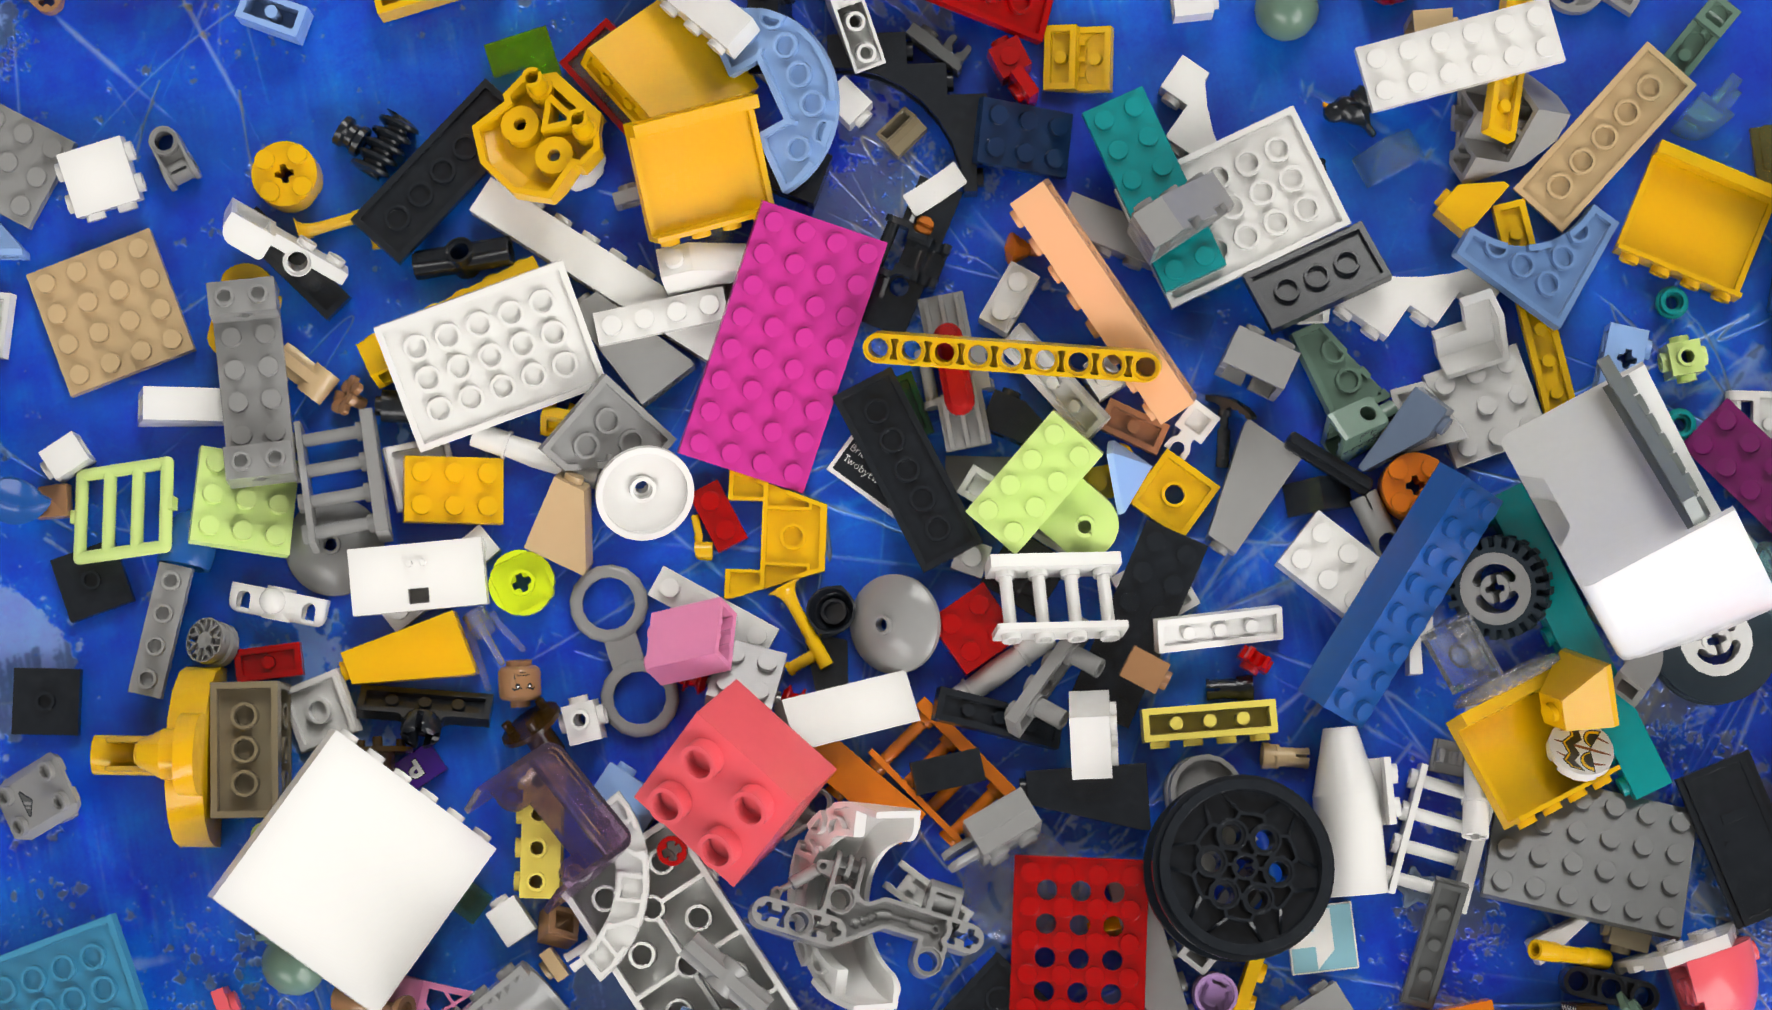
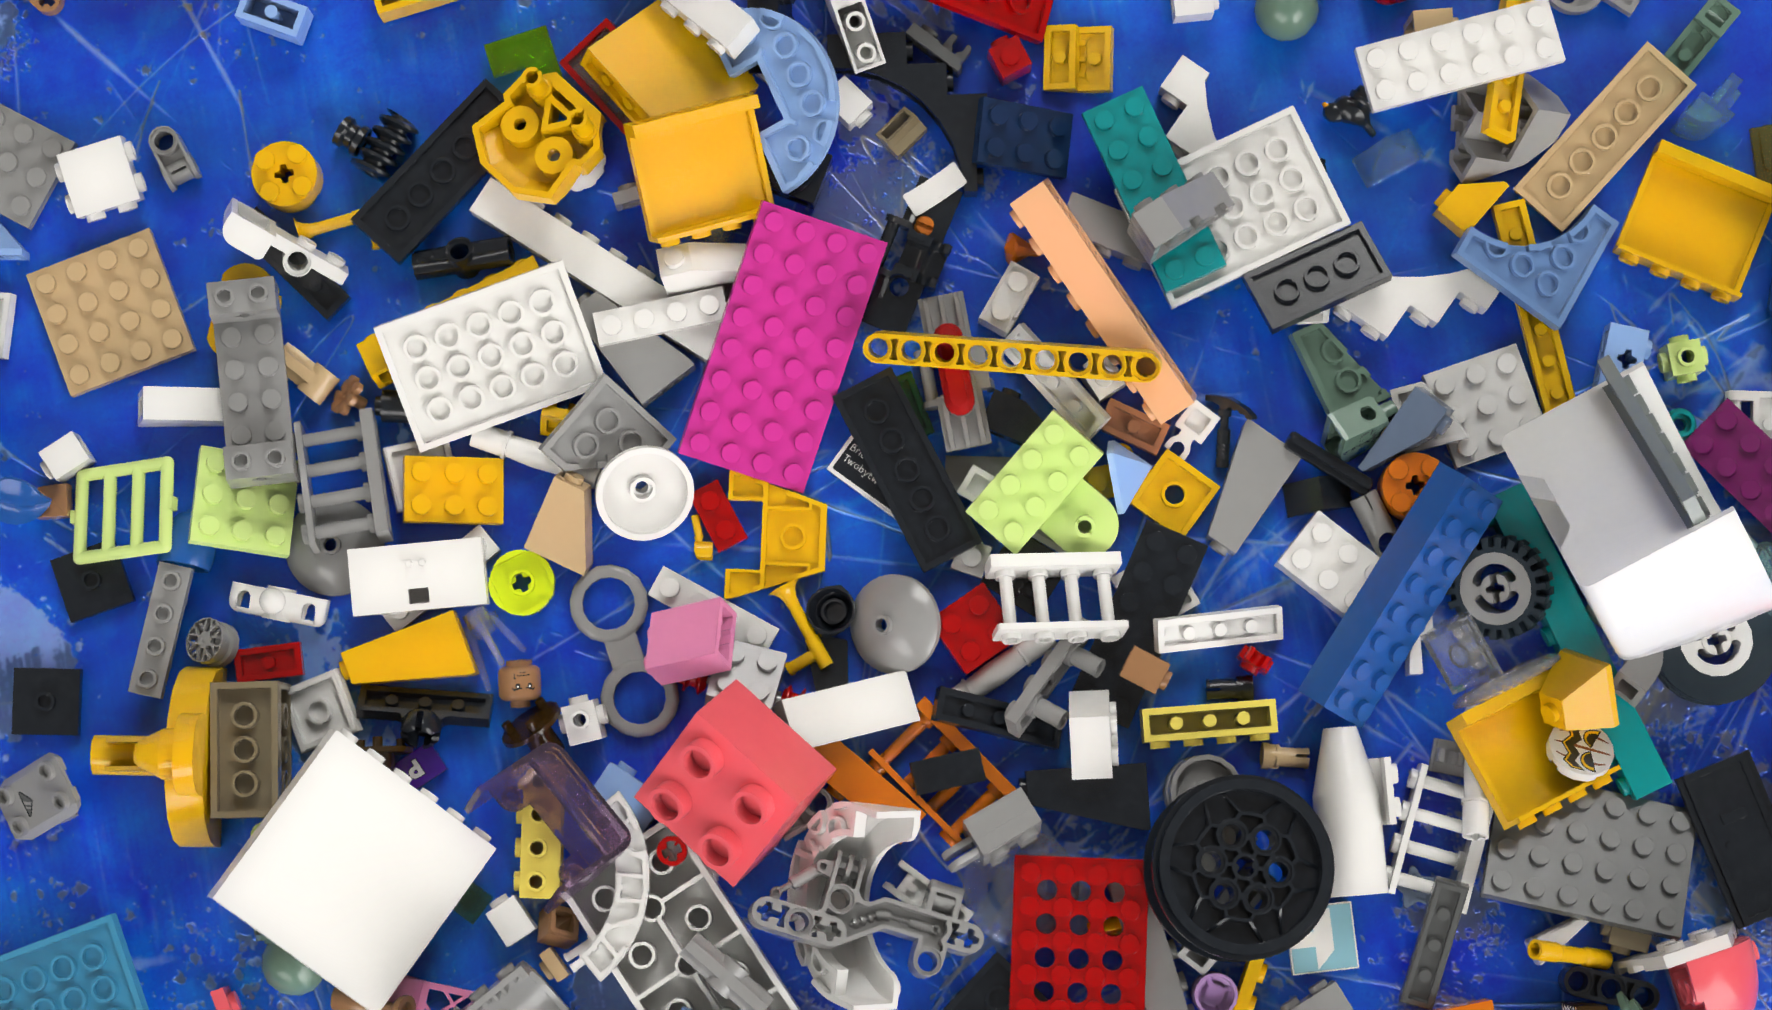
(1023, 87): red plate -> none
(1260, 357): light grey piece -> none
(1476, 340): white panel -> none
(1680, 298): teal plate -> none

